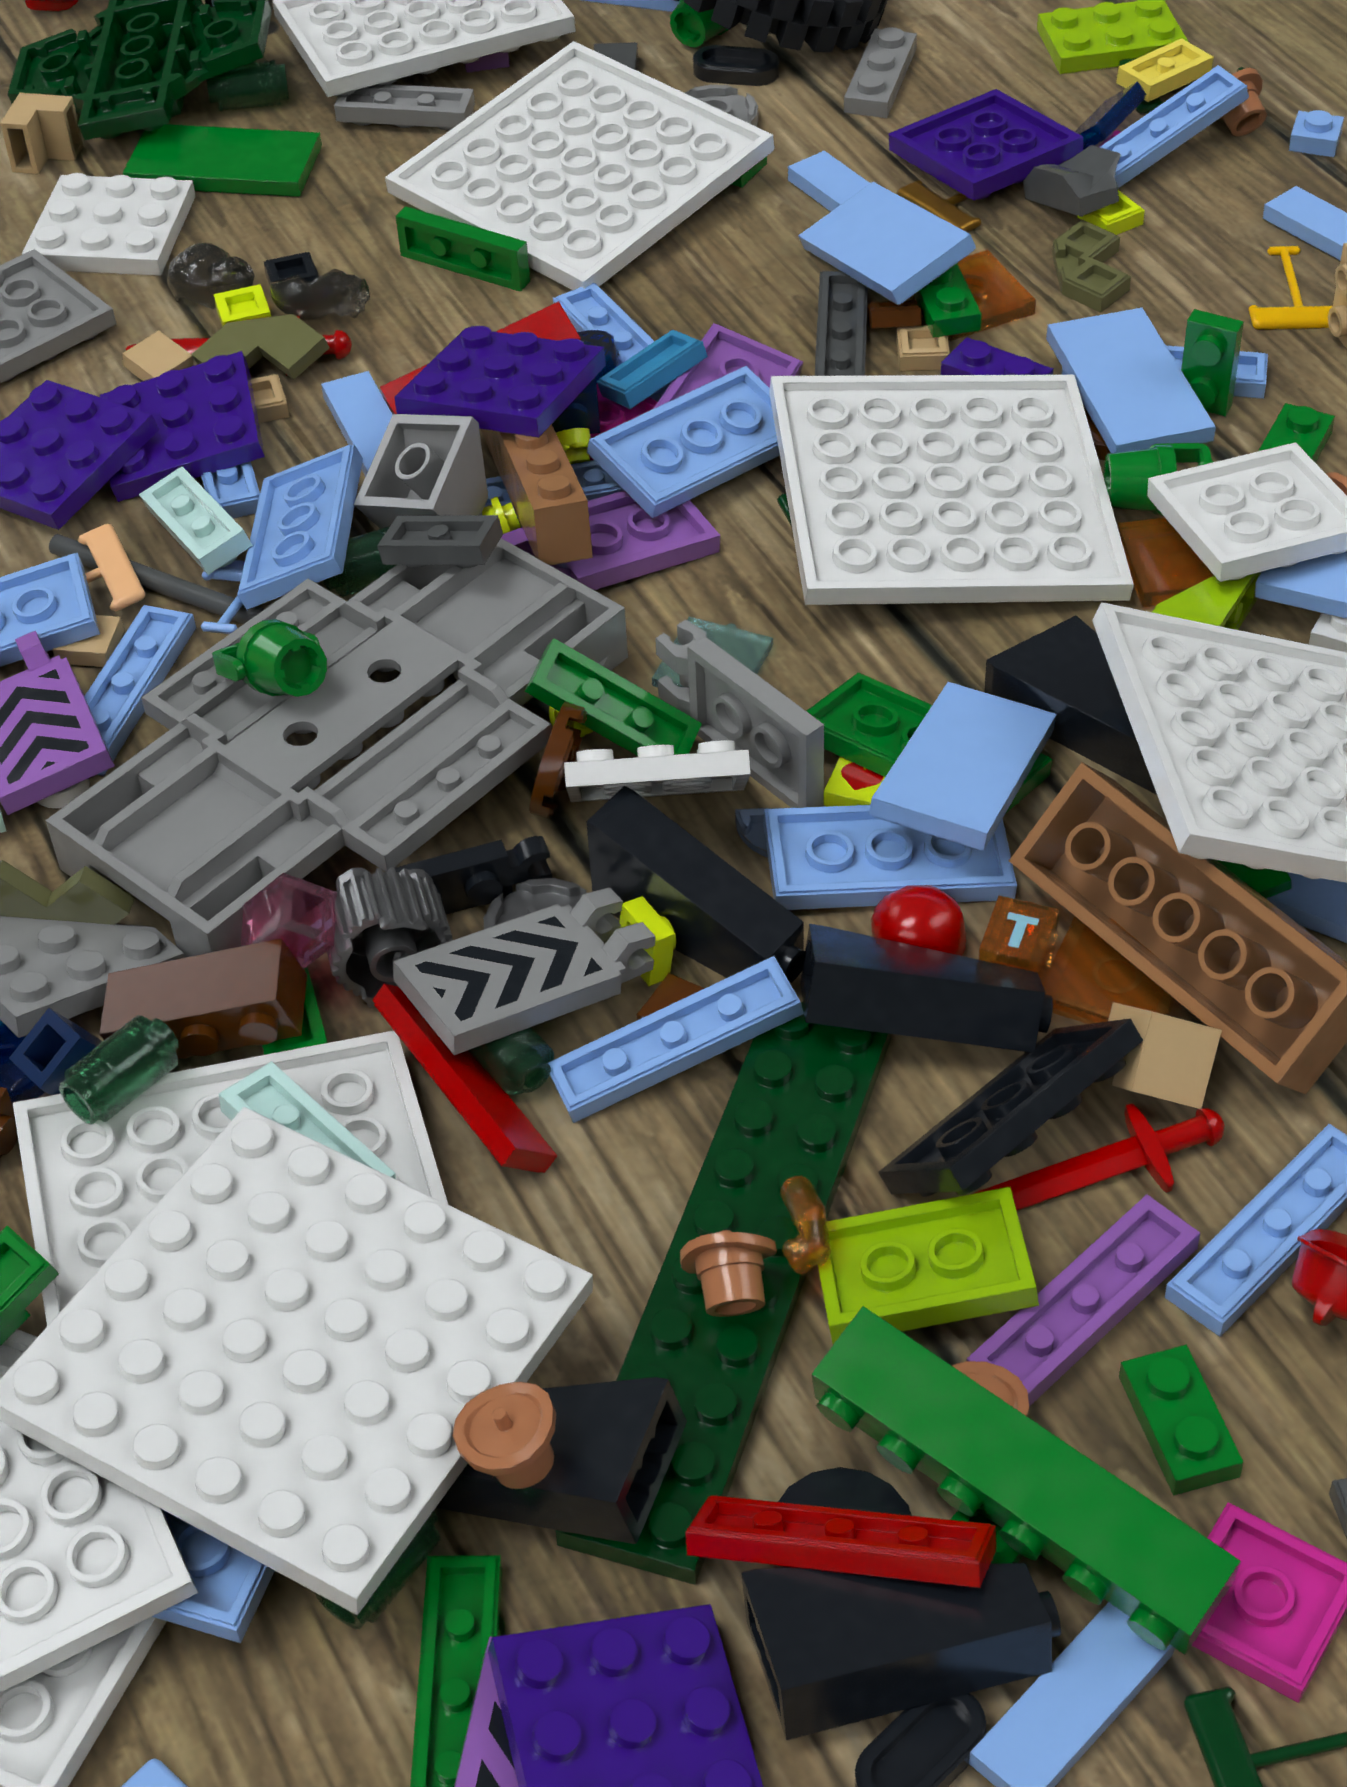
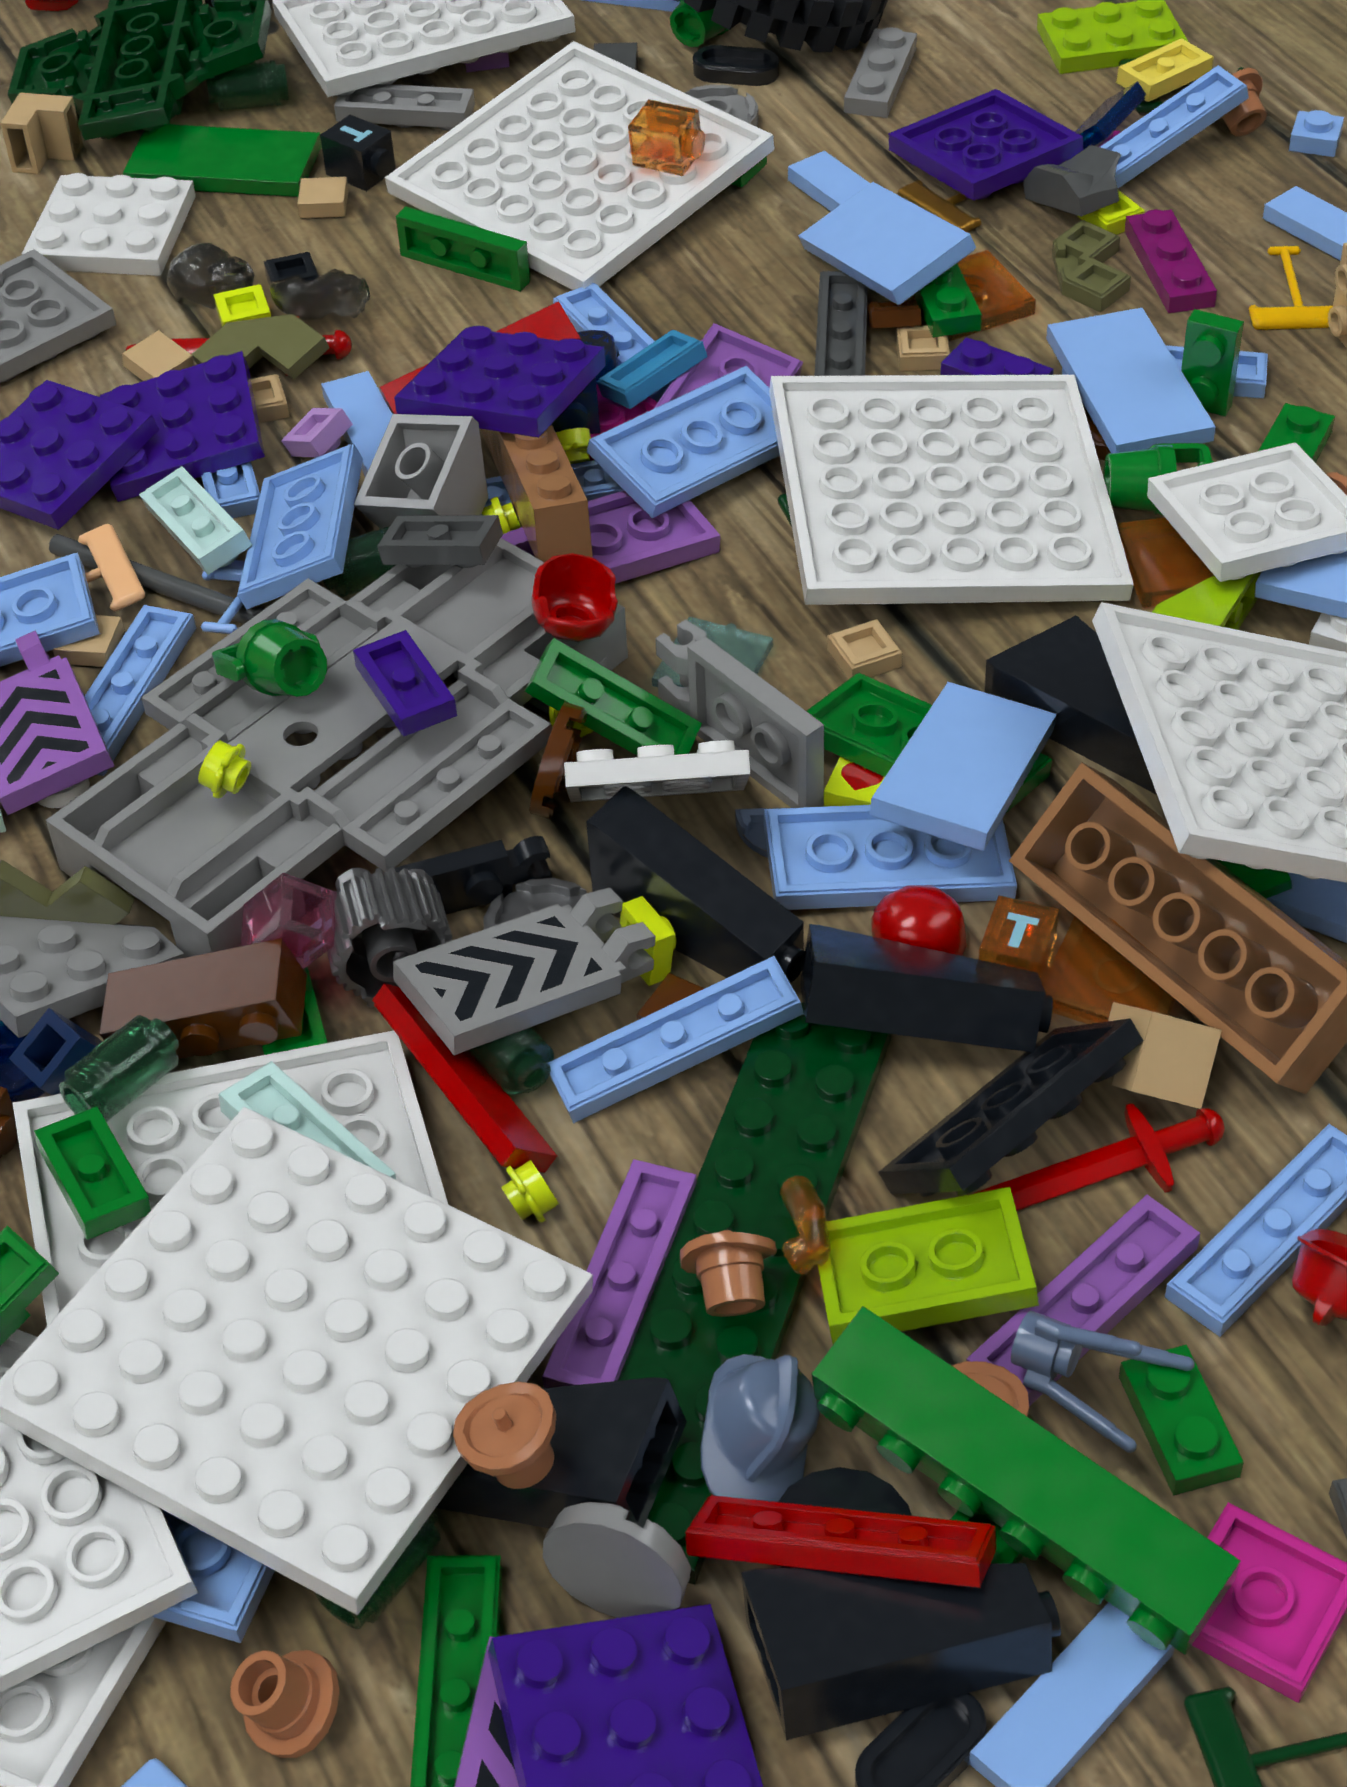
(92, 1172): none -> green plate
(224, 769): none -> neon yellow plate
(286, 1700): none -> nougat piece
(317, 432): none -> lavender plate
(323, 197): none -> tan tile
(358, 152): none -> black brick
(405, 683): none -> dark purple plate
(529, 1192): none -> neon yellow plate
(574, 597): none -> red hair
(615, 1561): none -> light grey tile
(623, 1276): none -> medium lavender plate
(666, 137): none -> clear orange brick
(757, 1427): none -> sand blue piece
(864, 650): none -> tan tile
(1054, 1348): none -> sand blue plant
(1170, 261): none -> magenta plate

